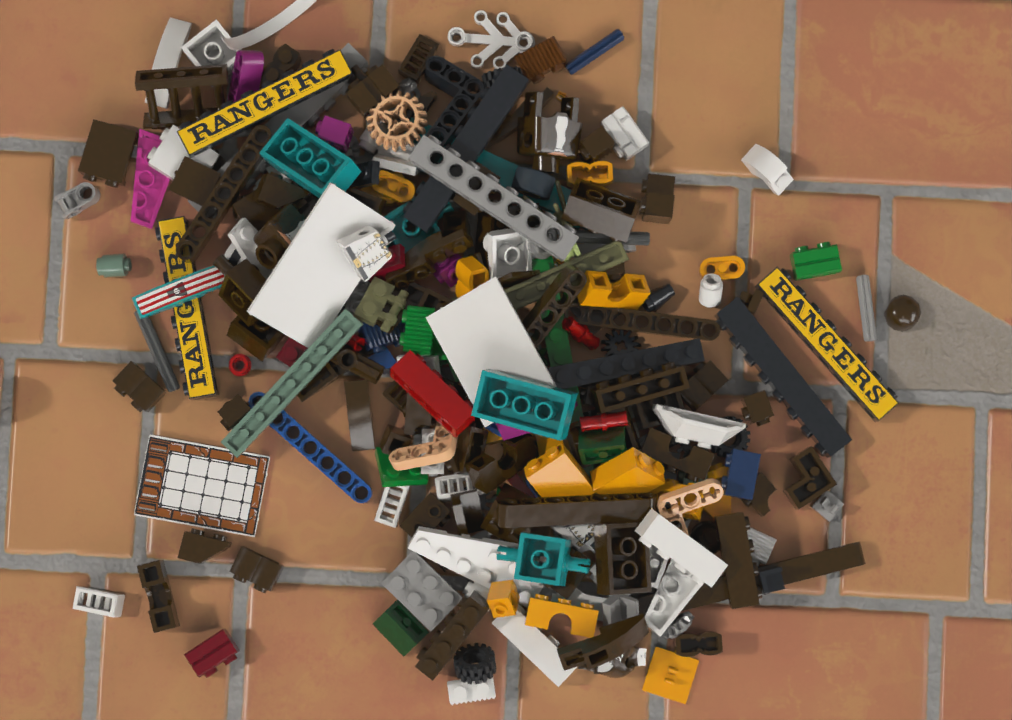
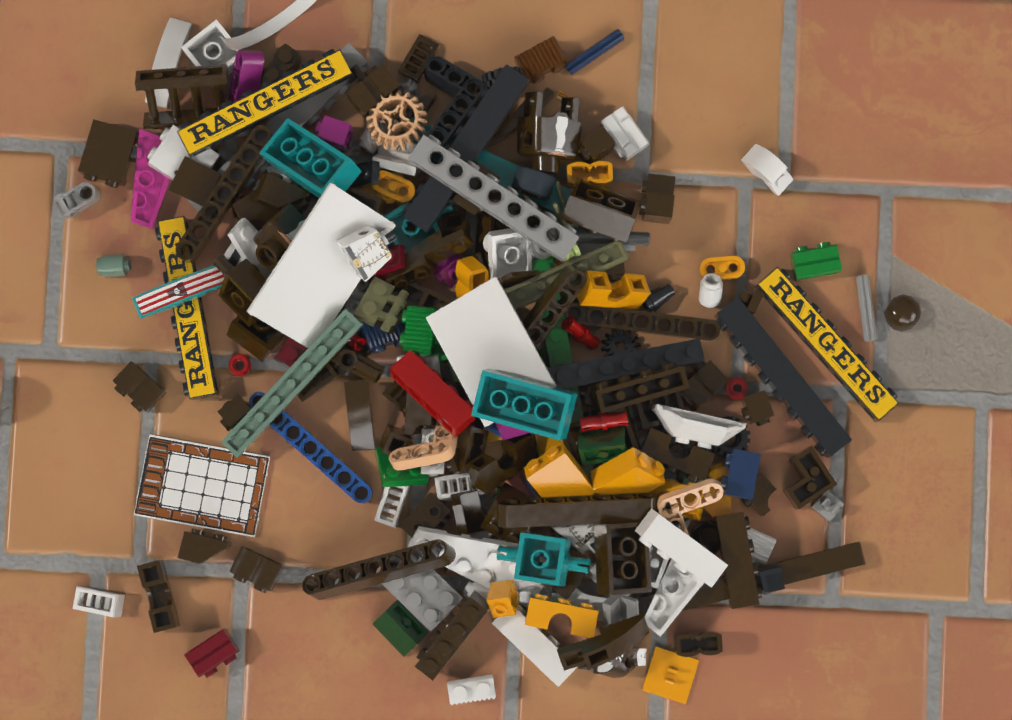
(158, 353): dark grey axle -> none
(384, 358): blue tile -> none
(388, 571): none -> dark brown beam
(481, 655): black tyre -> none
(494, 40): white plant -> none
(679, 625): light grey gear -> none
(729, 388): none -> red plate

